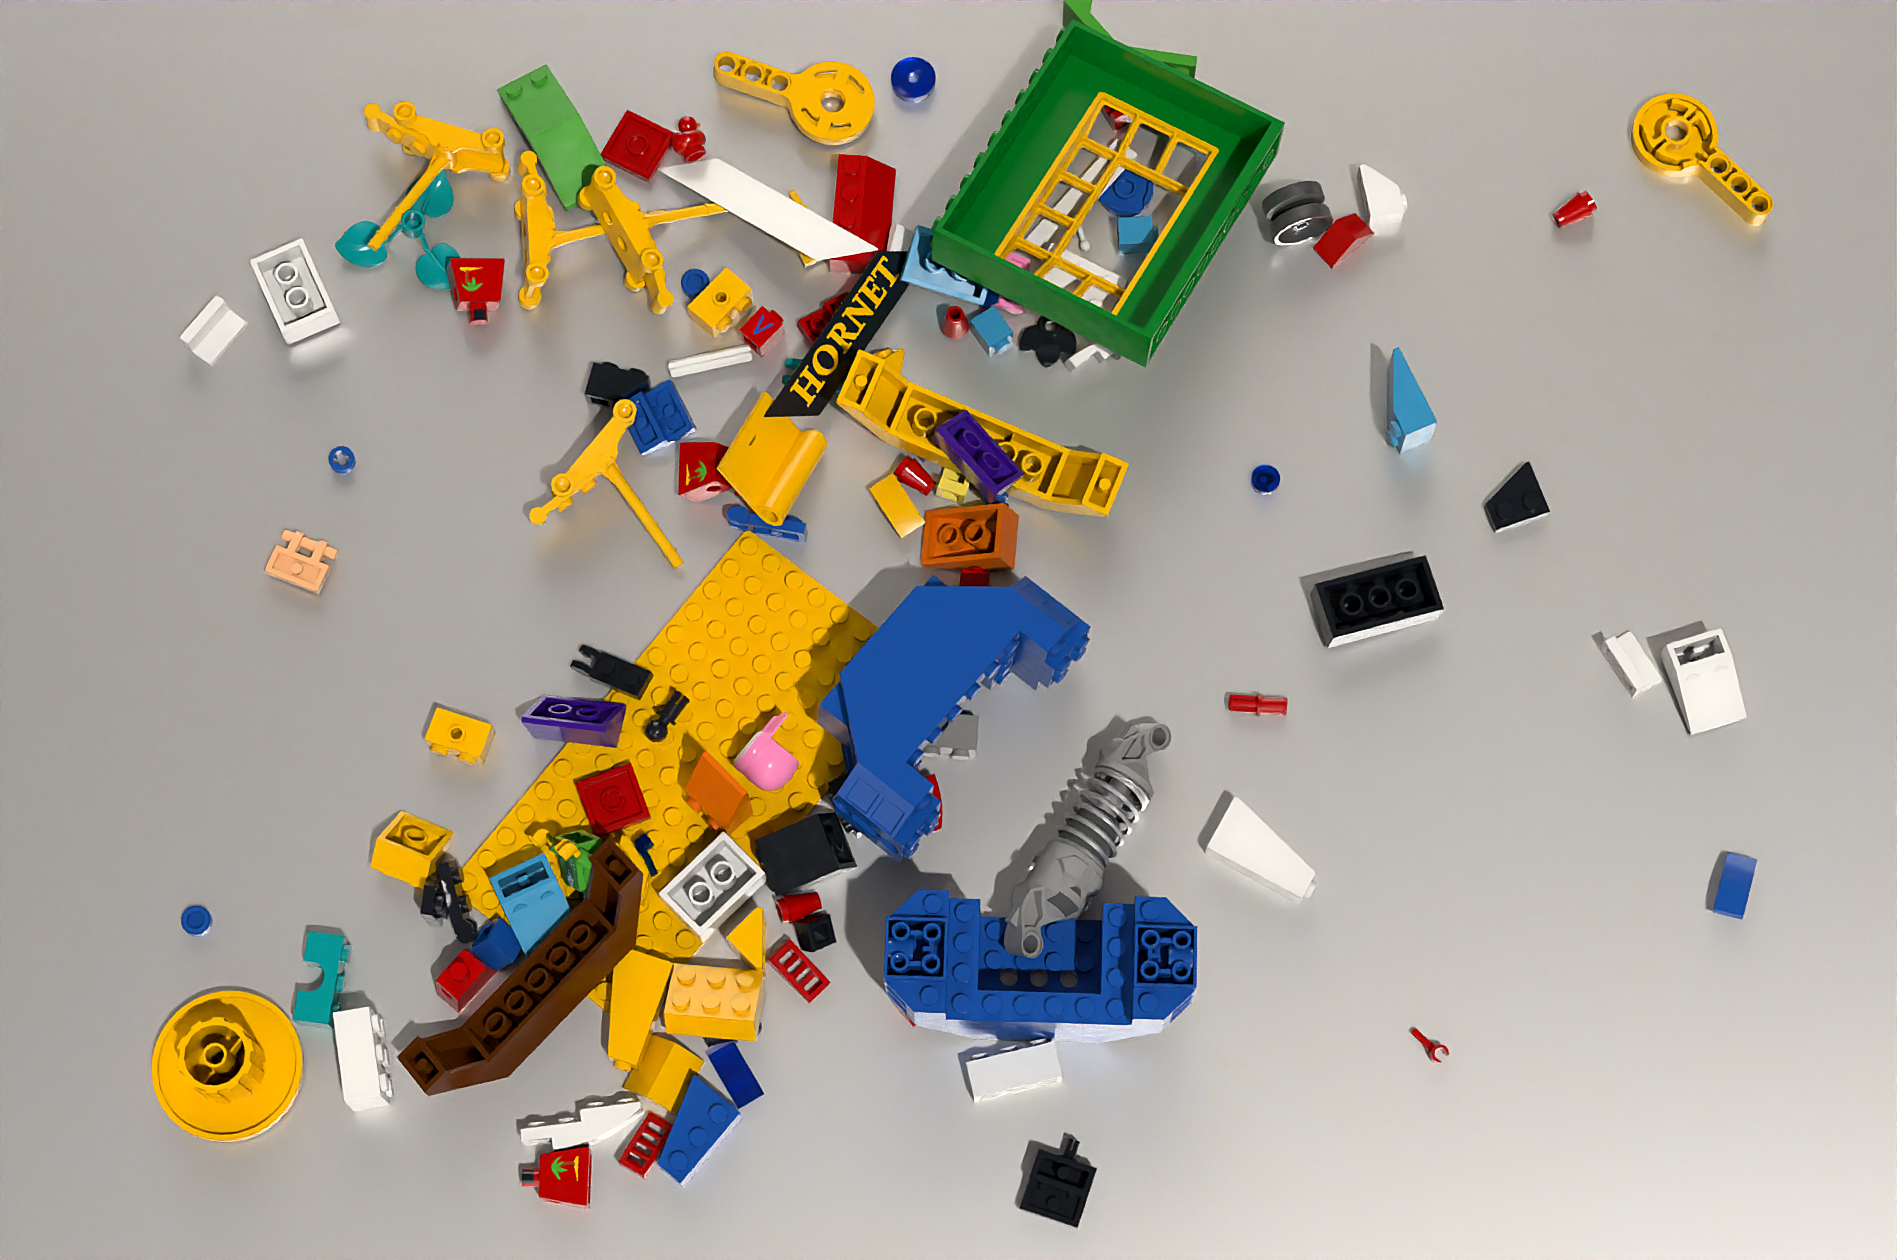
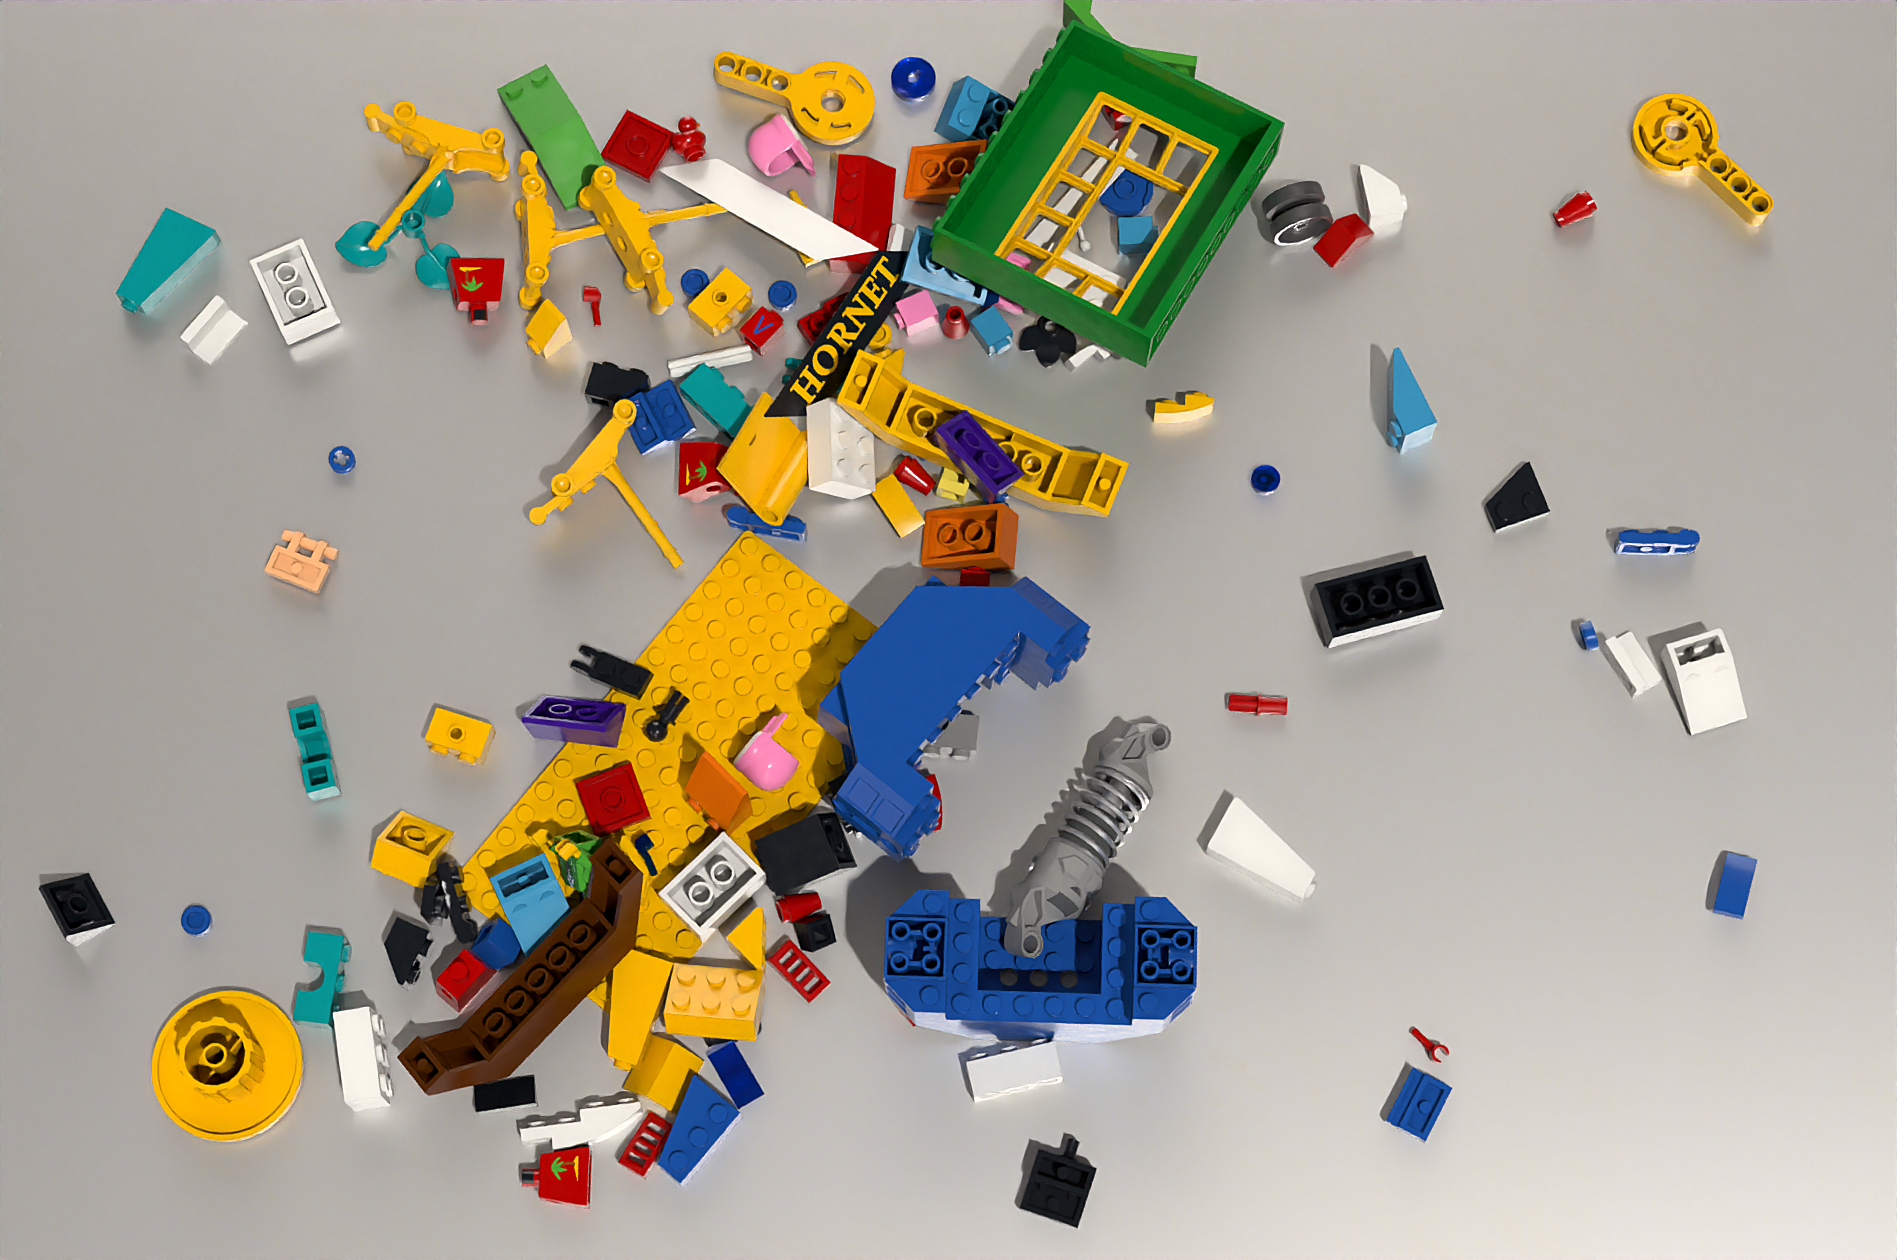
(77, 908): none -> black slope
(165, 260): none -> teal slope
(316, 752): none -> teal arch
(406, 948): none -> black slope
(505, 1096): none -> black slope
(547, 330): none -> yellow slope
(593, 295): none -> red hand
(716, 400): none -> teal brick
(778, 147): none -> bright pink piece
(782, 295): none -> blue tile
(839, 452): none -> white brick
(881, 339): none -> yellow tile
(916, 313): none -> bright pink brick
(939, 168): none -> orange slope
(972, 111): none -> dark azure slope
(1194, 407): none -> yellow slope
(1418, 1105): none -> blue plate
(1588, 636): none -> blue tile
(1656, 543): none -> blue hinge

